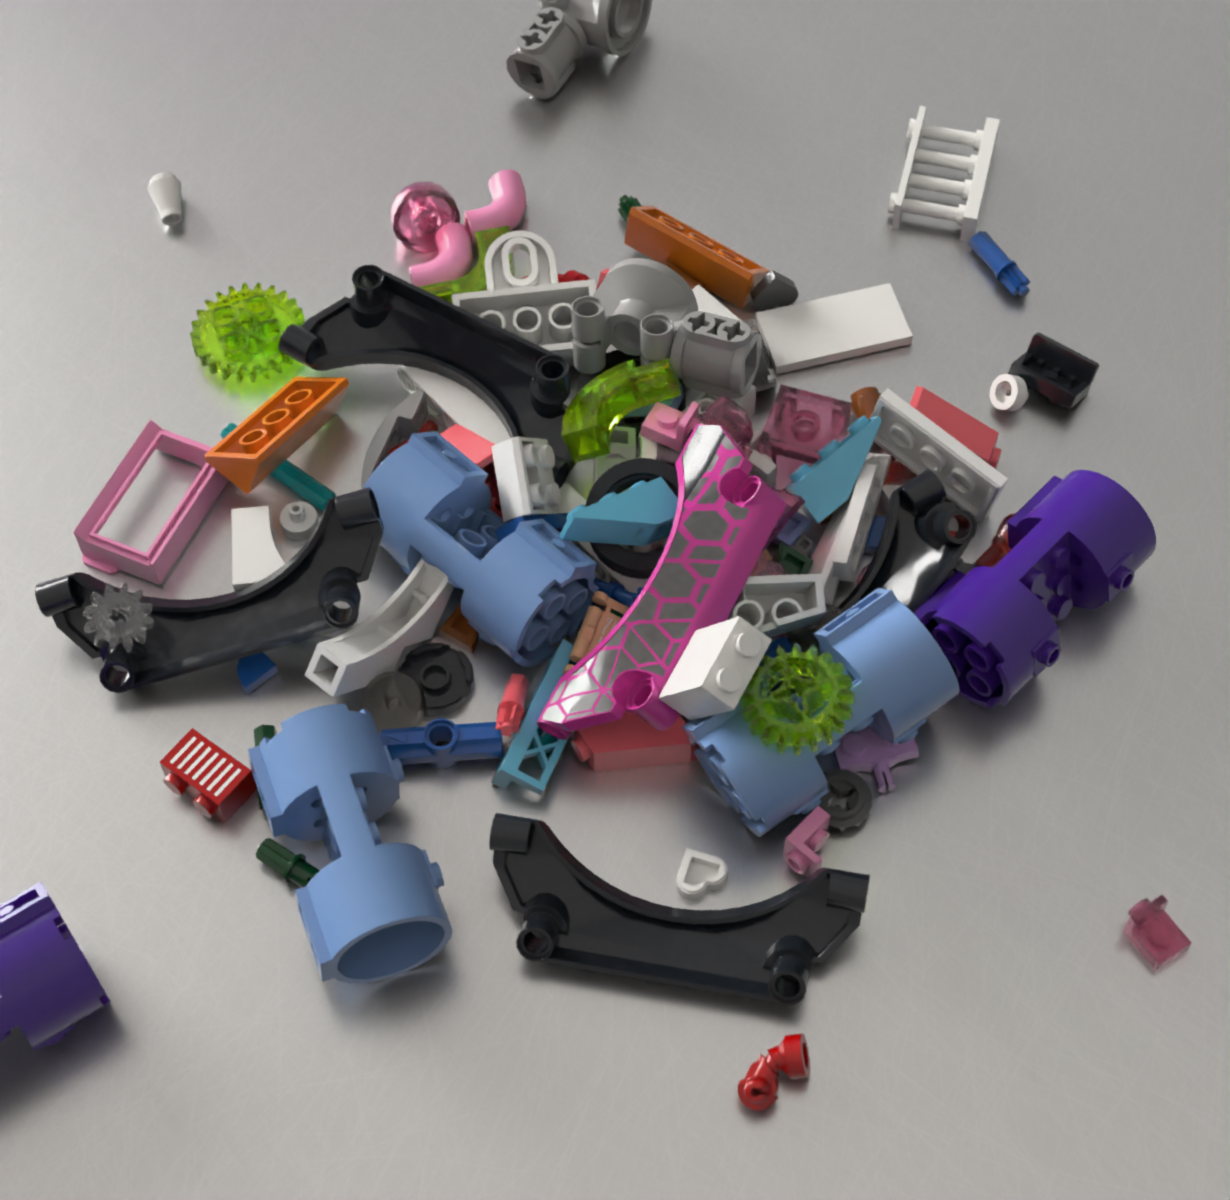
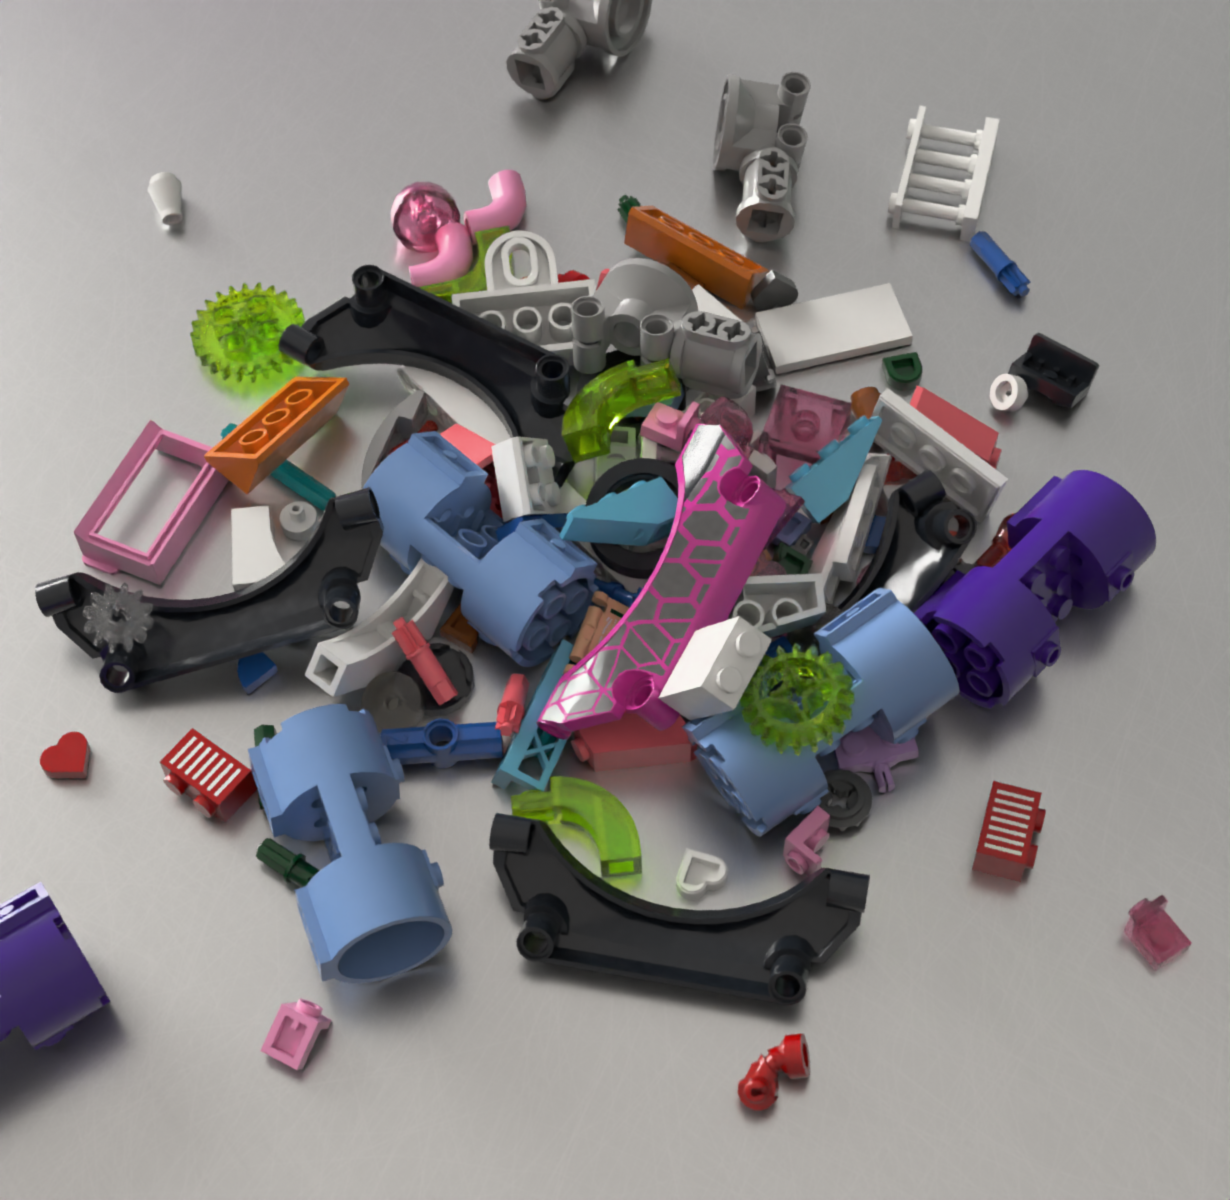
(67, 758): none -> red tile
(295, 1032): none -> bright pink bracket
(423, 660): none -> coral piece
(593, 811): none -> clear neon green arch
(763, 141): none -> light grey piece
(903, 371): none -> dark green tile
(1007, 832): none -> red brick

